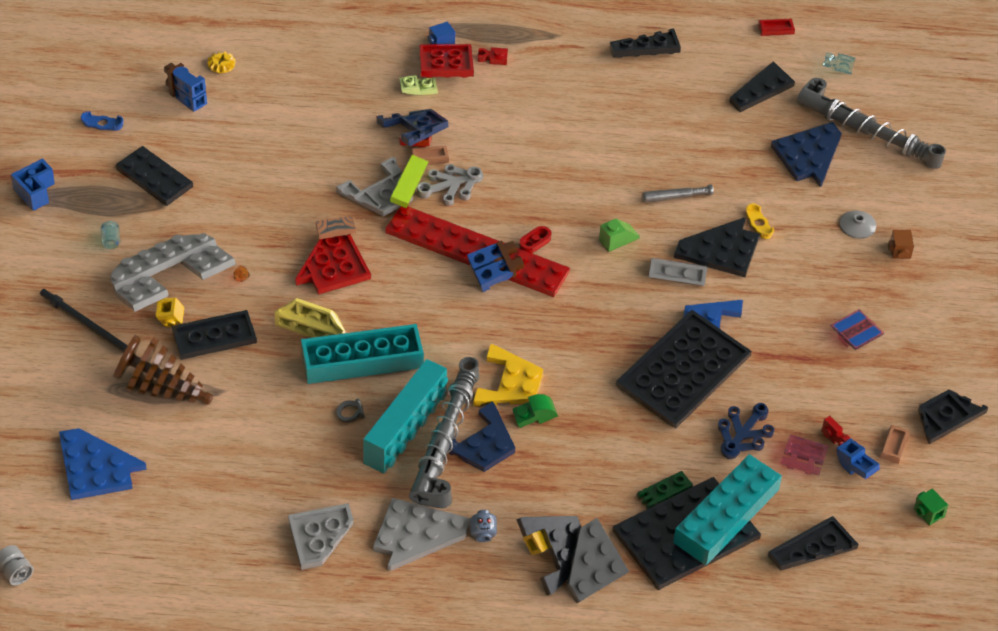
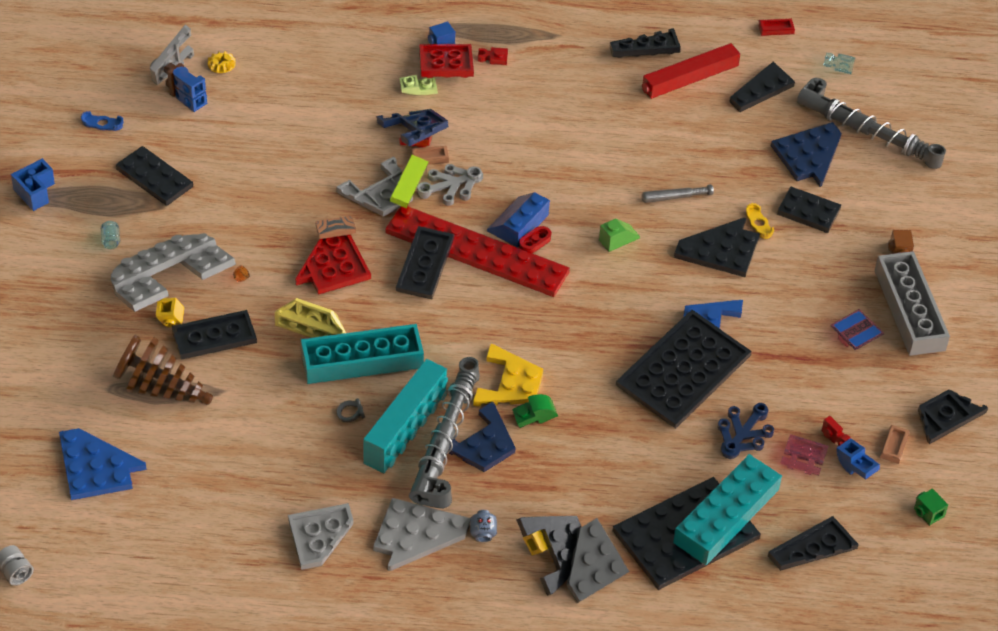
(58, 302): black bar -> none
(171, 55): none -> light grey wing
(425, 262): none -> black plate
(494, 264): blue hips -> none
(520, 218): none -> blue slope
(664, 489): dark green hinge -> none
(678, 271): light grey panel -> none
(690, 70): none -> red brick
(809, 209): none -> black plate
(857, 224): light grey dish -> none
(911, 303): none -> light grey brick

